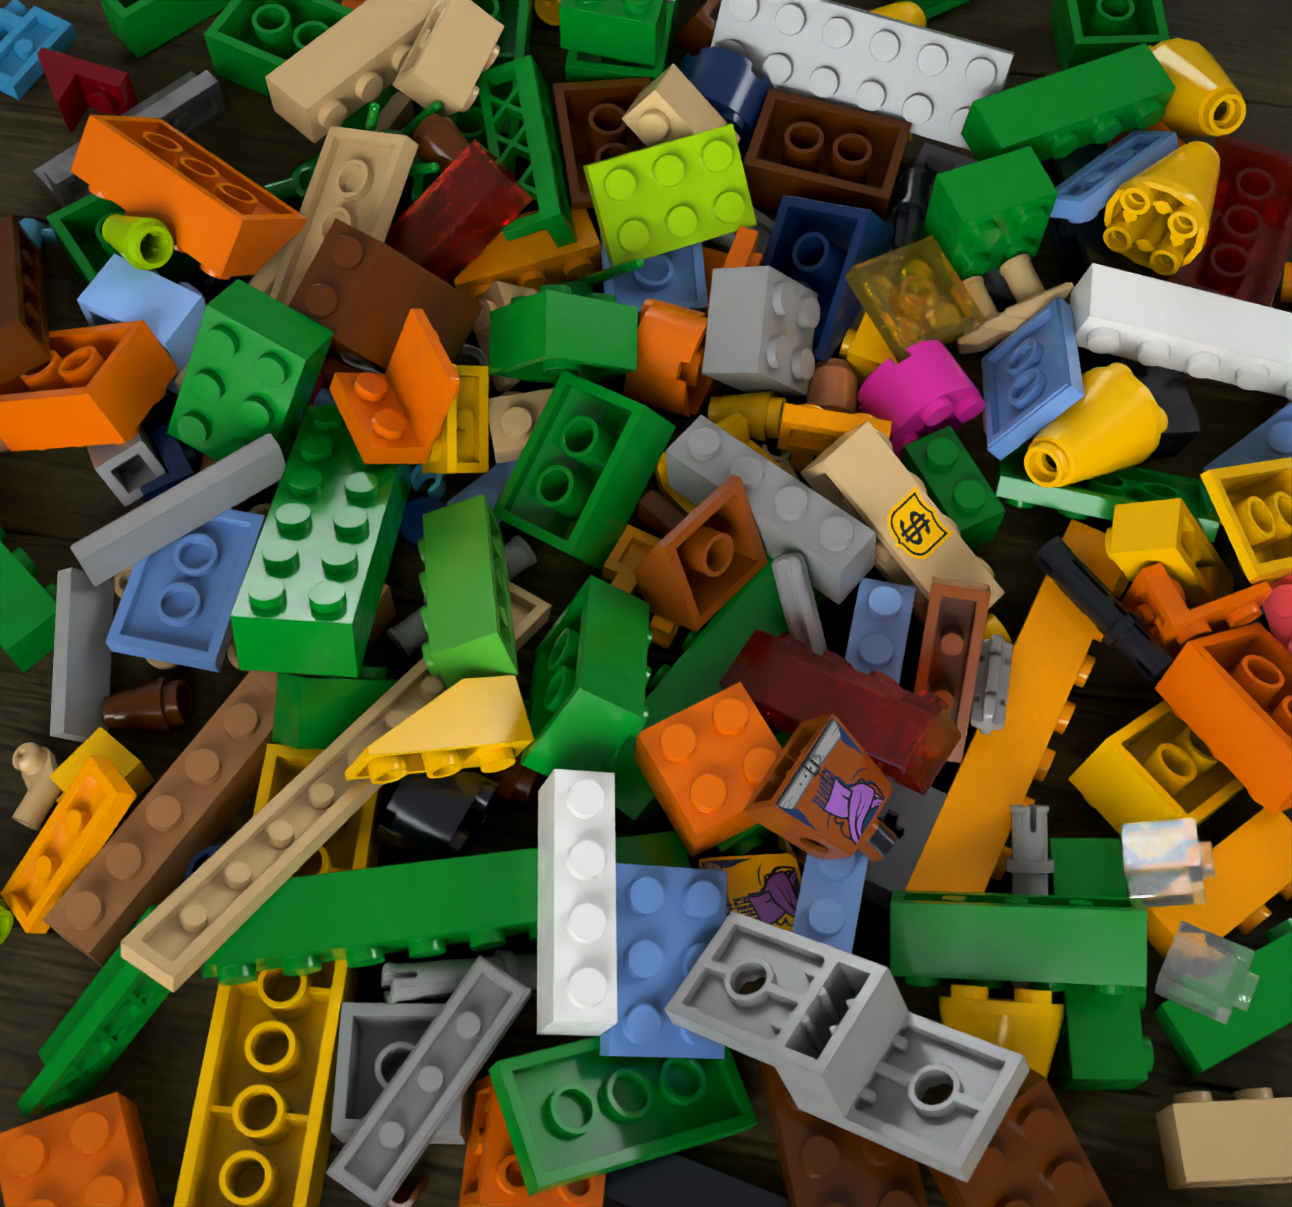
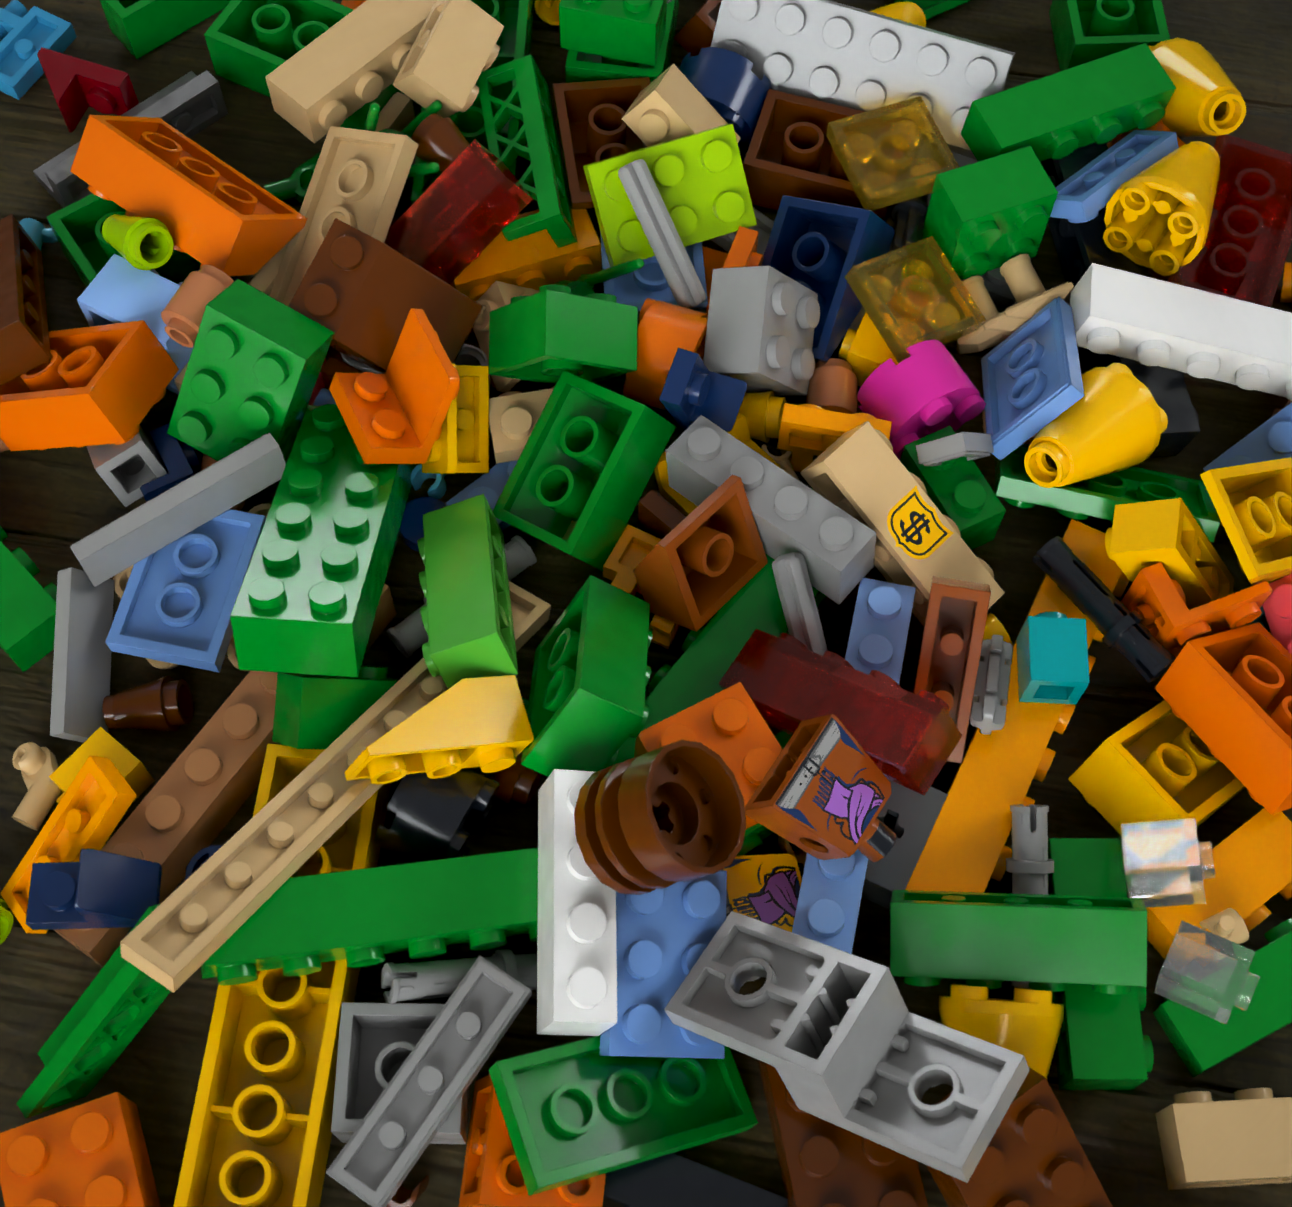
(92, 893): none -> dark blue slope
(188, 304): none -> nougat brick
(660, 818): none -> reddish brown wheel
(661, 234): none -> light grey axle
(696, 391): none -> dark blue slope
(891, 152): none -> clear yellow plate
(954, 446): none -> light grey tile
(1052, 659): none -> teal brick
(1227, 925): none -> tan hand

